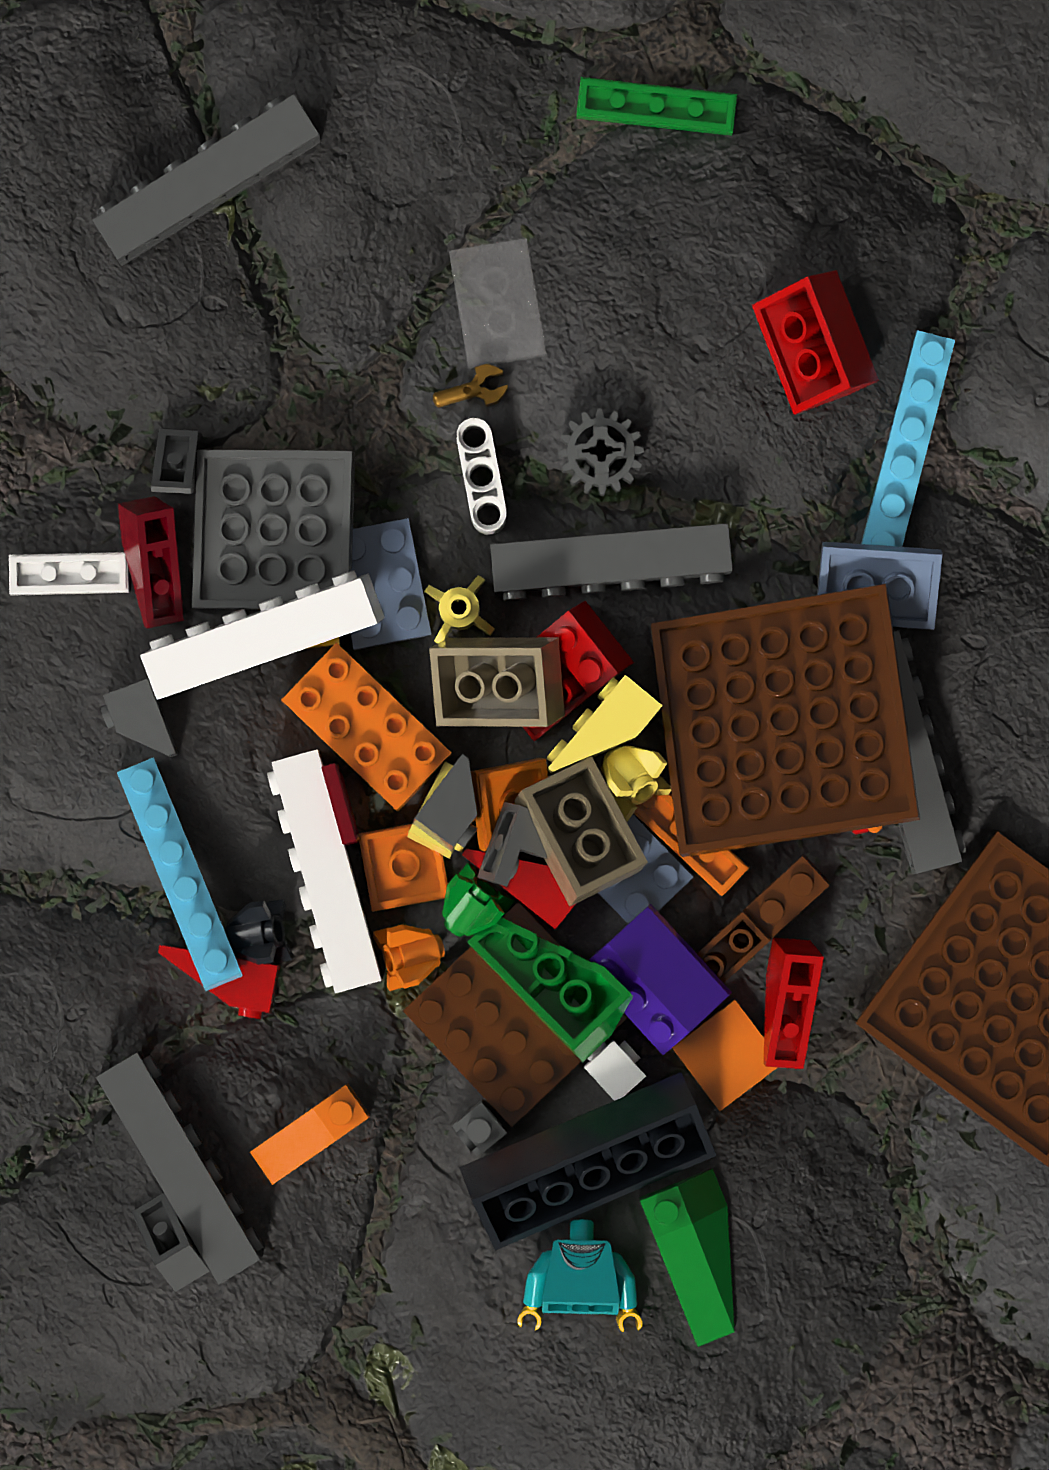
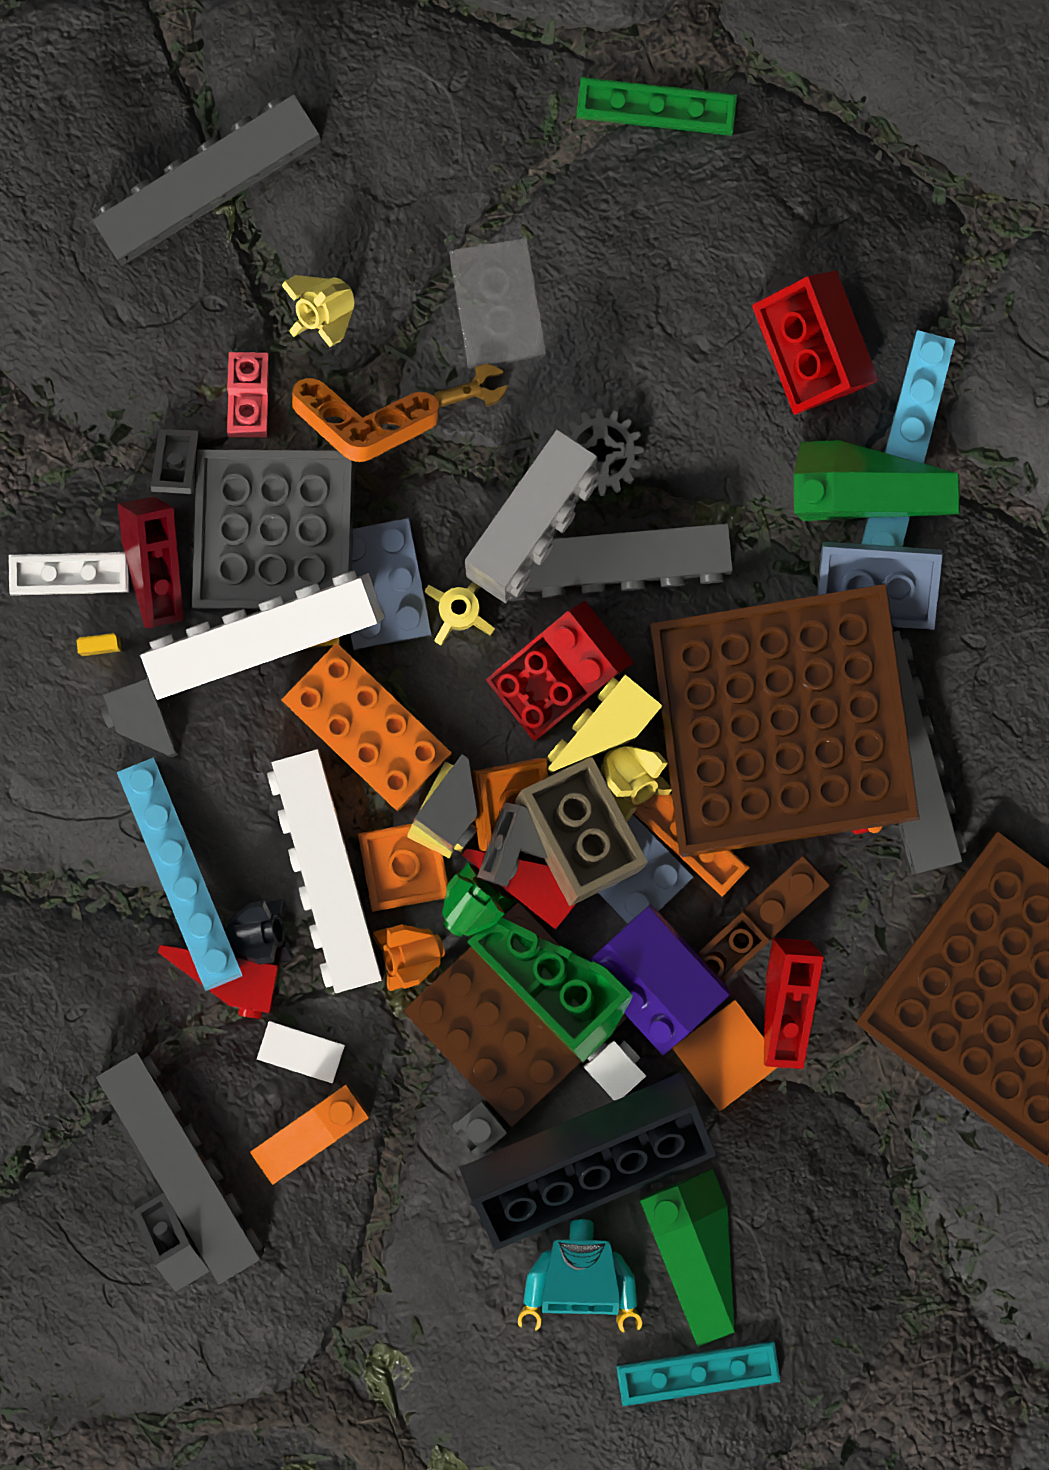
(98, 644): none -> yellow tile
(248, 394): none -> coral slope
(300, 1052): none -> white tile
(324, 302): none -> light yellow brick
(341, 804): dark red tile -> none
(360, 437): none -> orange beam
(481, 457): white beam -> none
(497, 682): dark tan brick -> none
(531, 517): none -> light grey brick
(698, 1373): none -> teal tile
(857, 482): none -> green wedge

